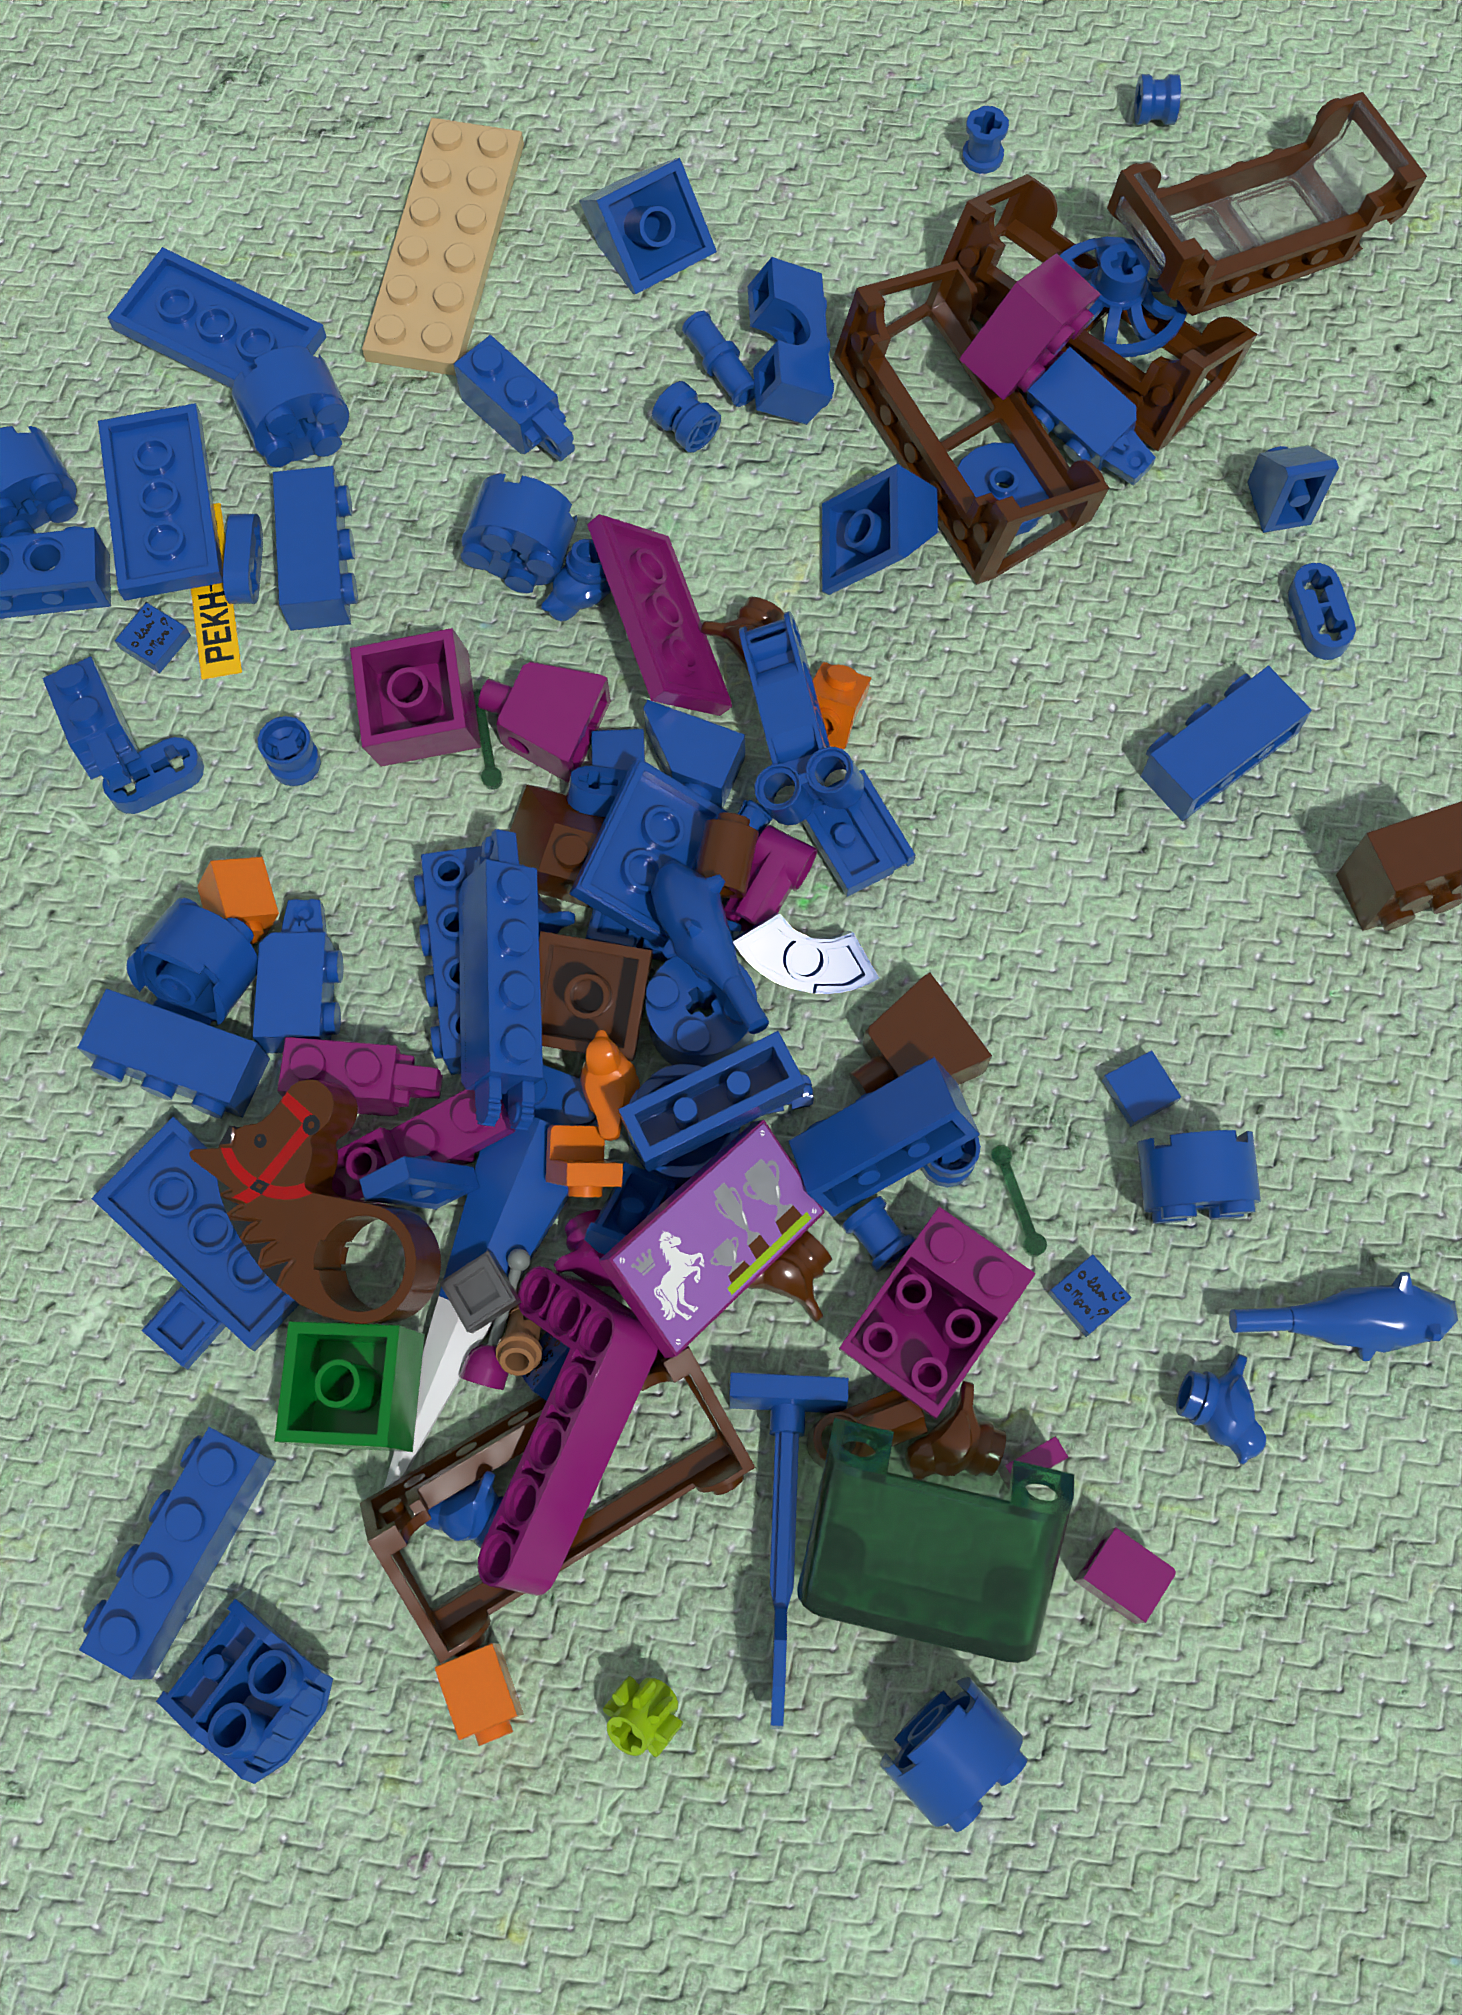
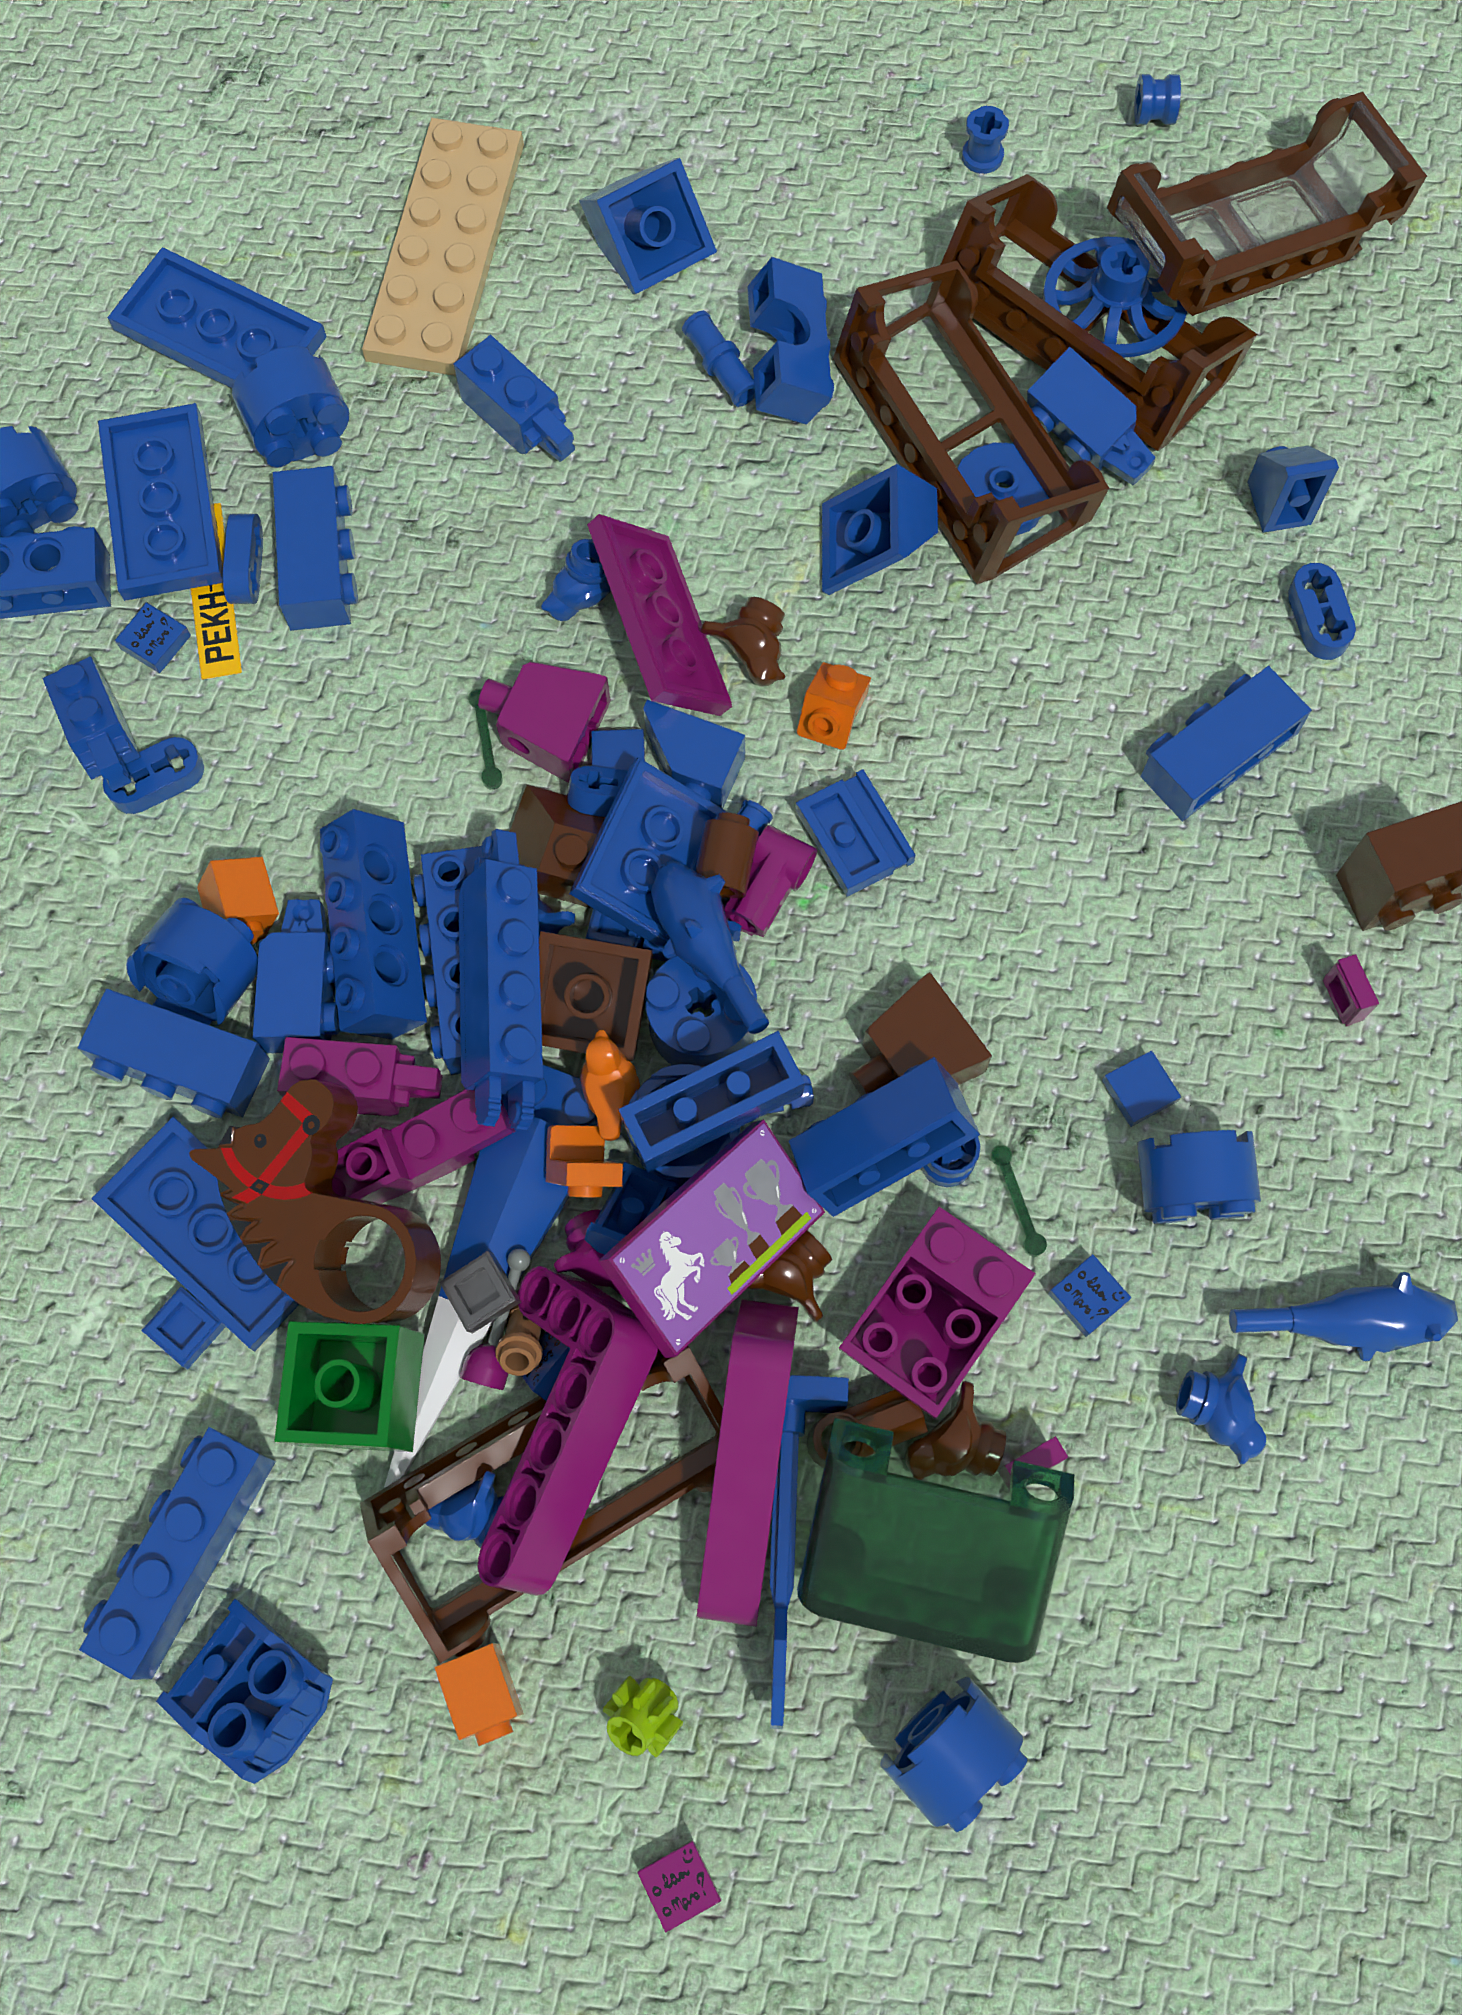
(286, 739): blue wheel -> none
(372, 925): none -> blue brick
(415, 697): magenta brick -> none
(419, 1182): blue plate -> none
(518, 531): blue brick -> none
(679, 1886): none -> magenta tile
(683, 414): blue wheel -> none
(747, 1462): none -> magenta beam
(793, 726): blue piece -> none
(803, 961): tile -> none
(878, 1233): blue bush -> none
(1031, 327): magenta brick -> none
(1126, 1576): magenta panel -> none
(1350, 990): none -> magenta tile

